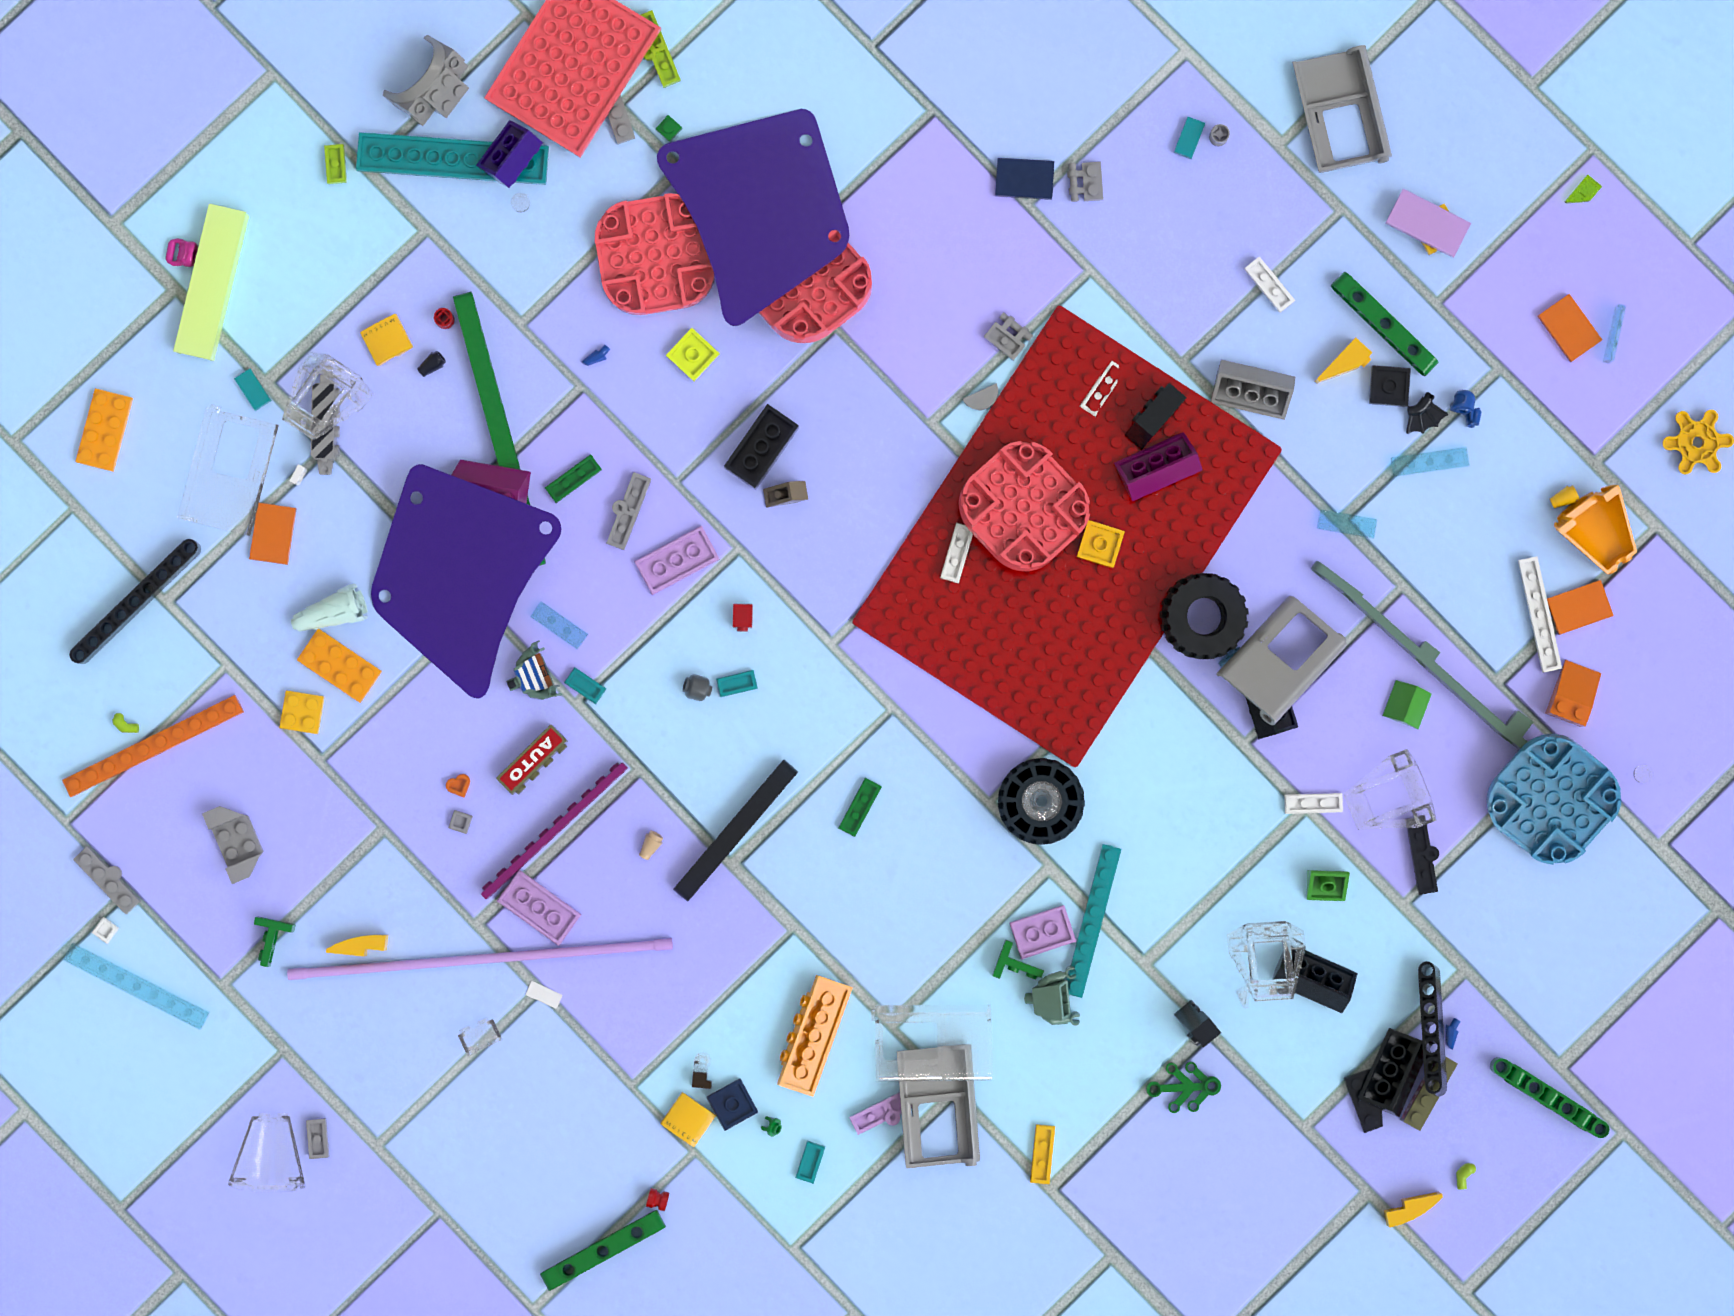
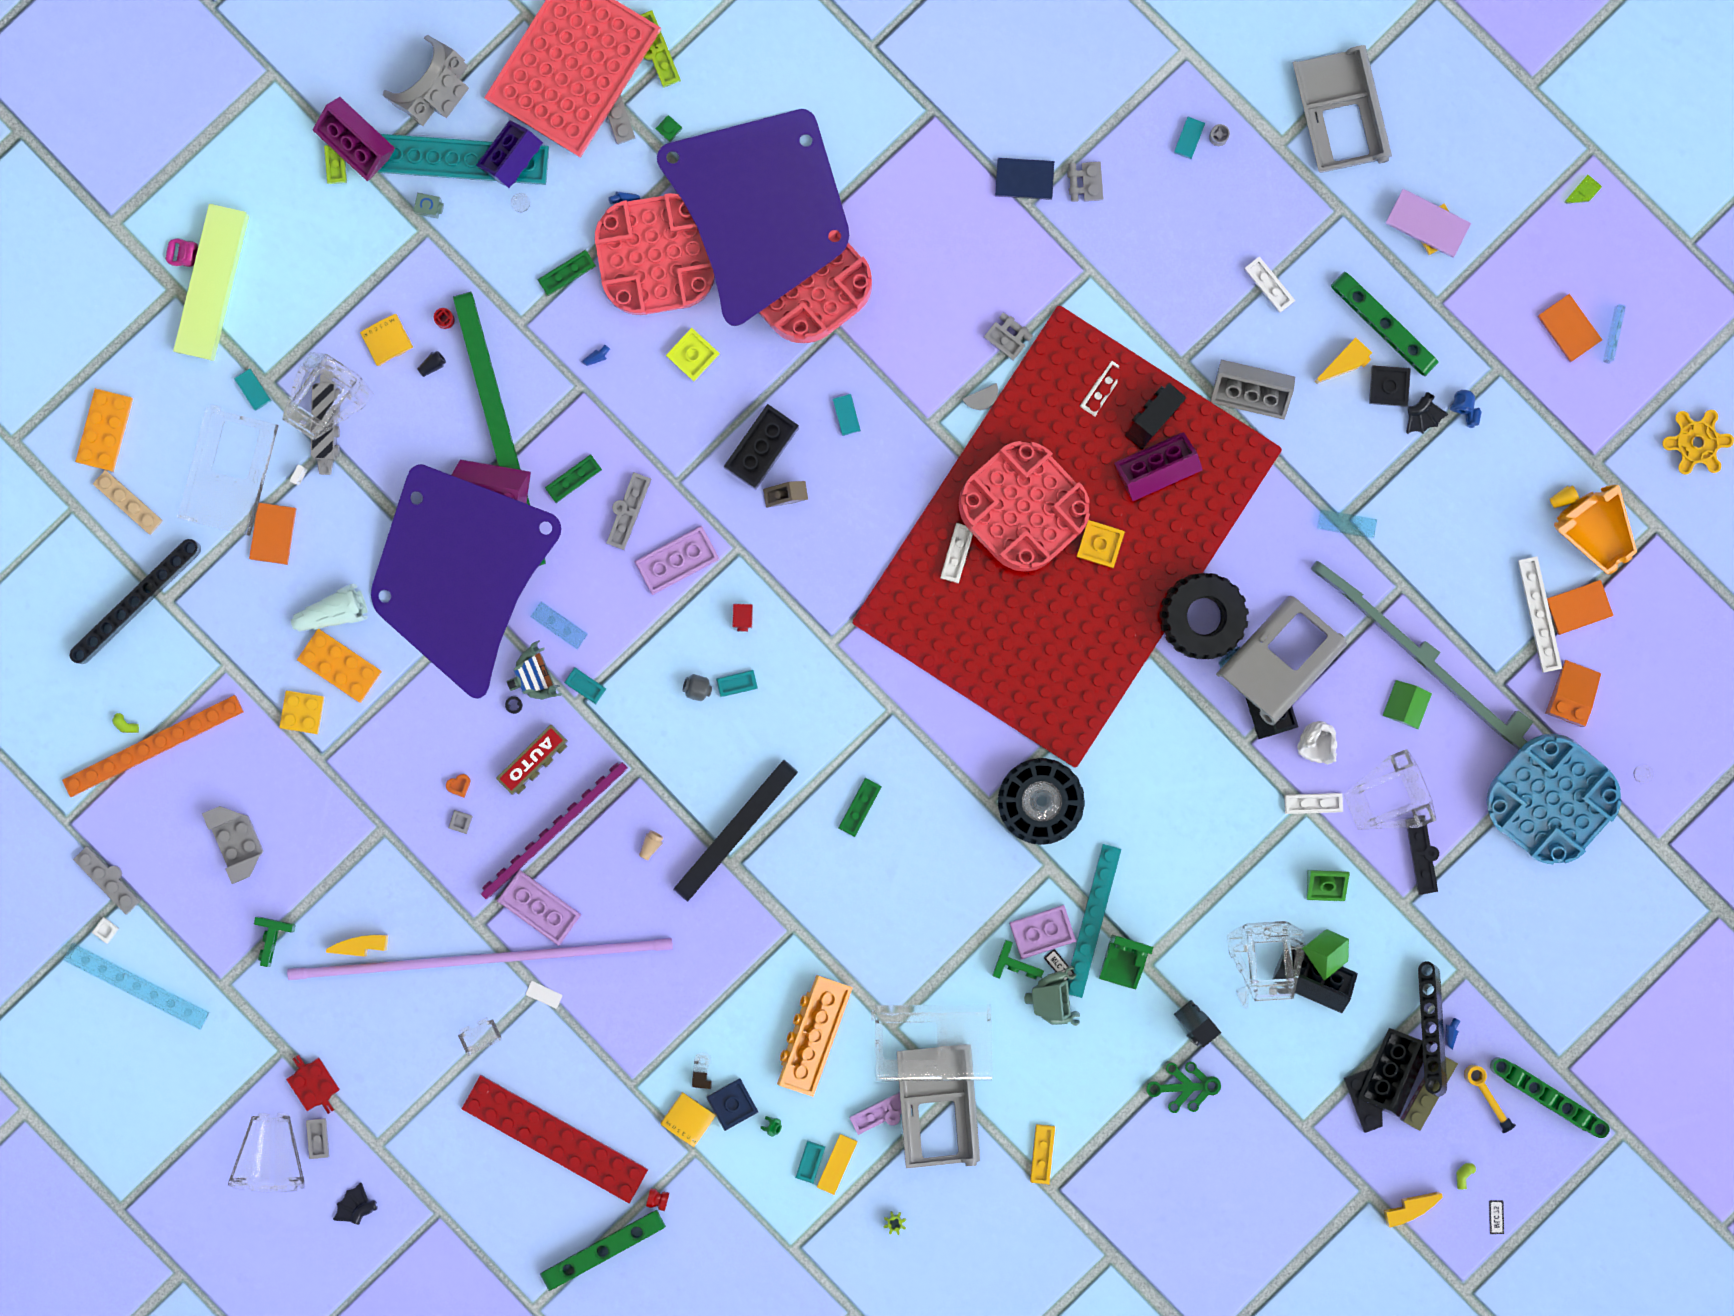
(127, 502): none -> tan plate
(313, 1084): none -> red plate
(353, 138): none -> magenta slope
(354, 1206): none -> black arm
(428, 205): none -> sand green brick
(519, 703): none -> black bush
(555, 1139): none -> red plate
(566, 272): none -> green tile
(622, 196): none -> blue bar
(837, 1164): none -> yellow tile
(846, 415): none -> teal tile
(896, 1228): none -> lime gear
(1057, 963): none -> sticker
(1124, 961): none -> green bracket
(1318, 743): none -> white hair
(1328, 952): none -> bright green slope
(1429, 461): clear light blue tile -> none
(1496, 1216): none -> clear sticker
(1505, 1122): none -> yellow piece

